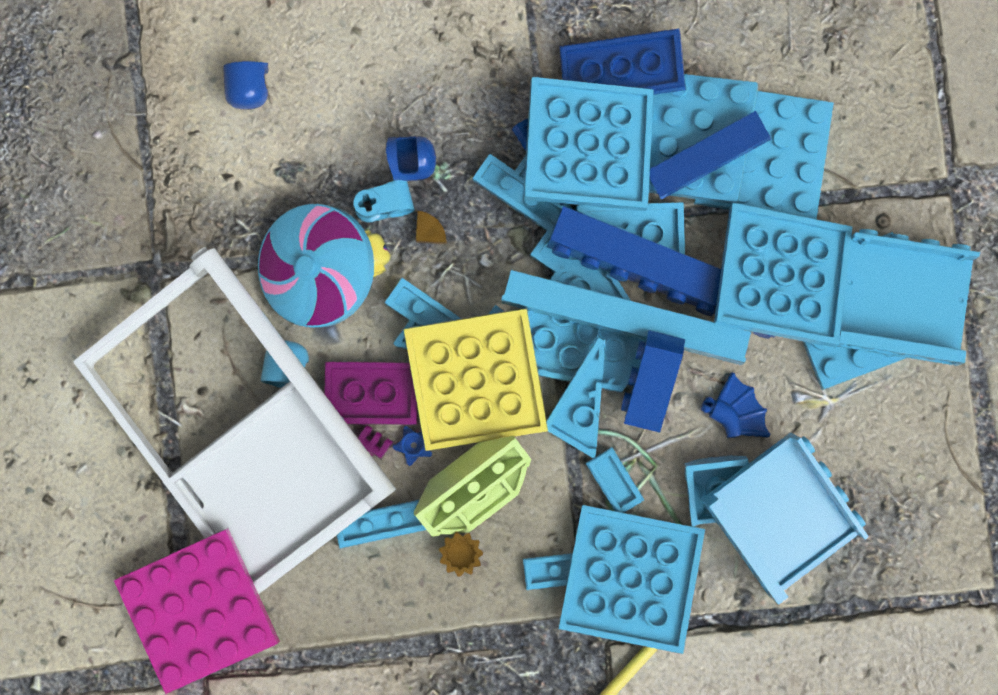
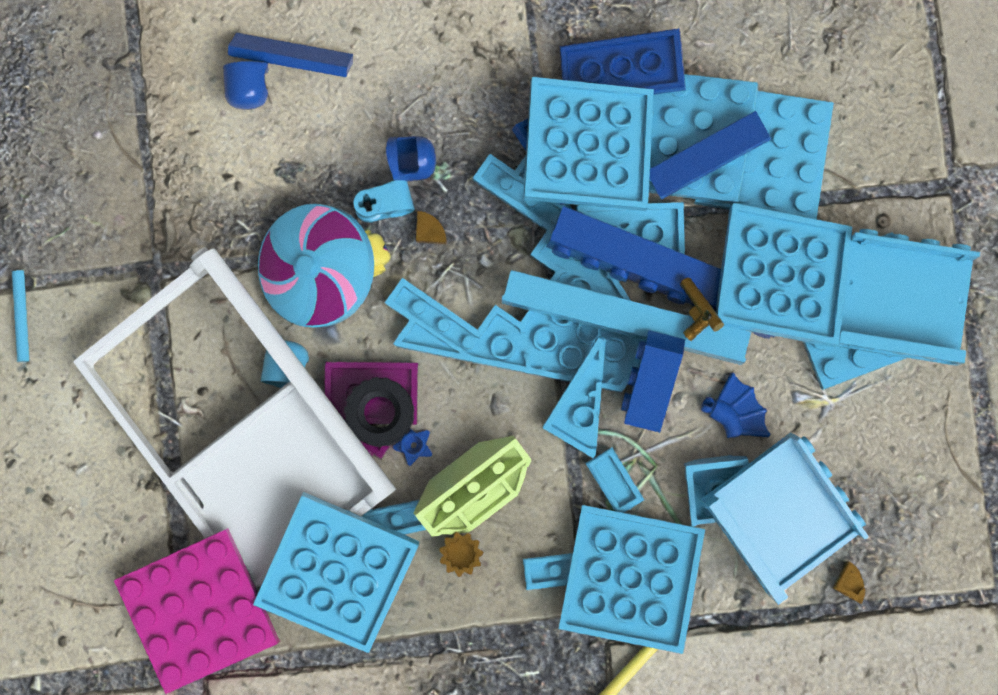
(20, 316): none -> medium azure bar
(290, 54): none -> blue tile
(336, 572): none -> medium azure plate
(379, 388): none -> black tyre
(476, 379): light yellow plate -> none
(700, 311): none -> pearl gold hose
(850, 583): none -> pearl gold tile

